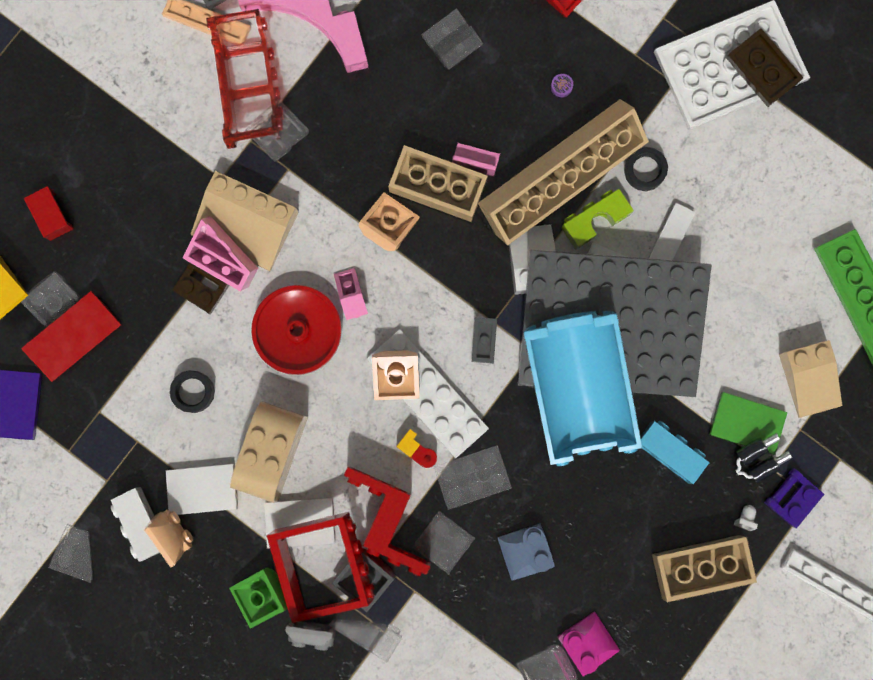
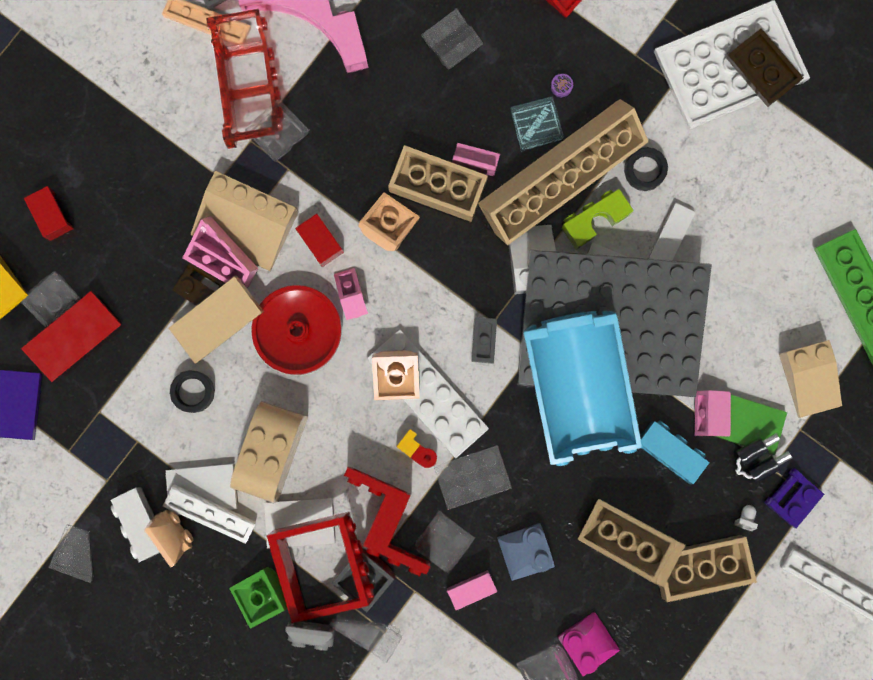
(209, 514): none -> white tile
(216, 319): none -> tan tile
(319, 240): none -> red panel
(471, 590): none -> bright pink panel
(536, 123): none -> clear light blue tile
(631, 542): none -> tan brick
(712, 413): none -> bright pink panel

